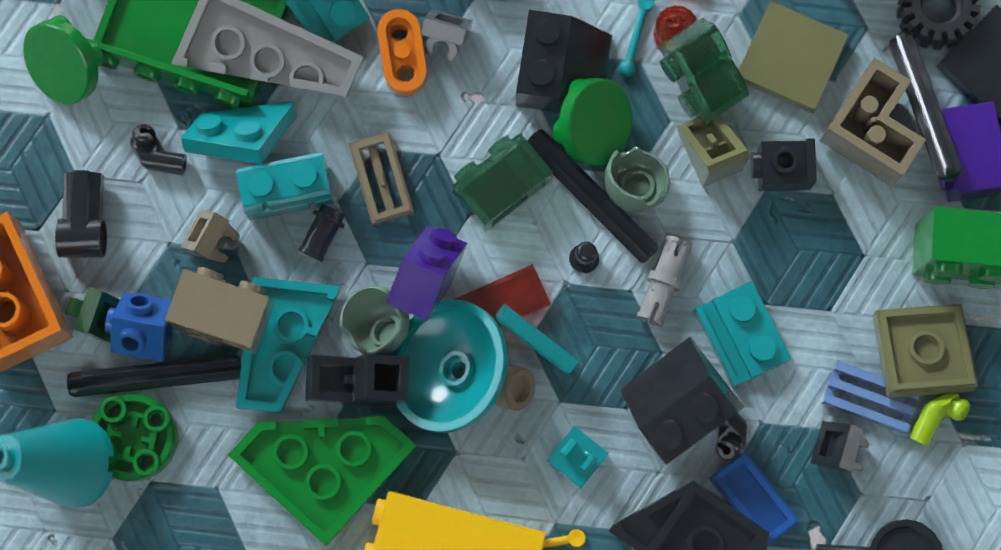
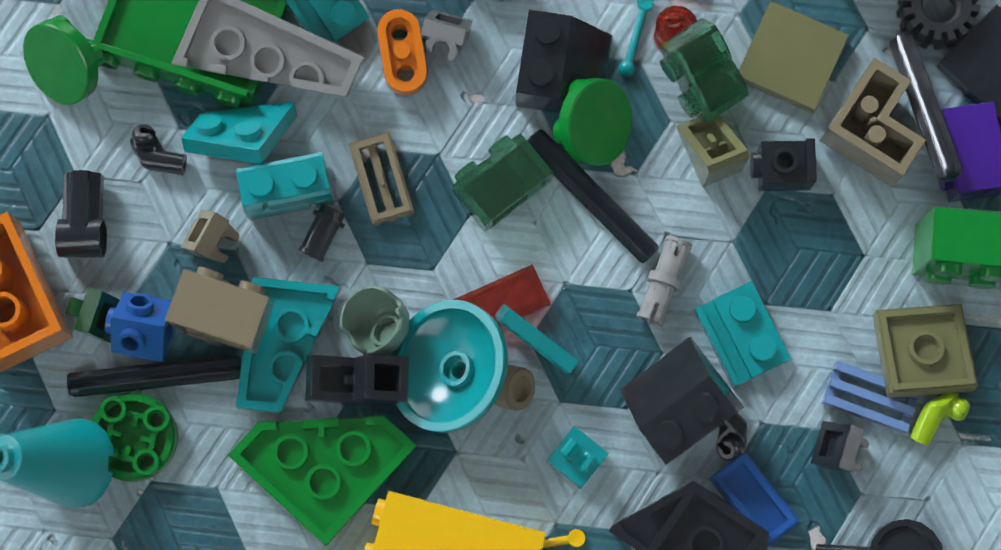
(426, 272): dark purple brick -> none
(584, 257): black piece -> none
(636, 180): sand green hair -> none

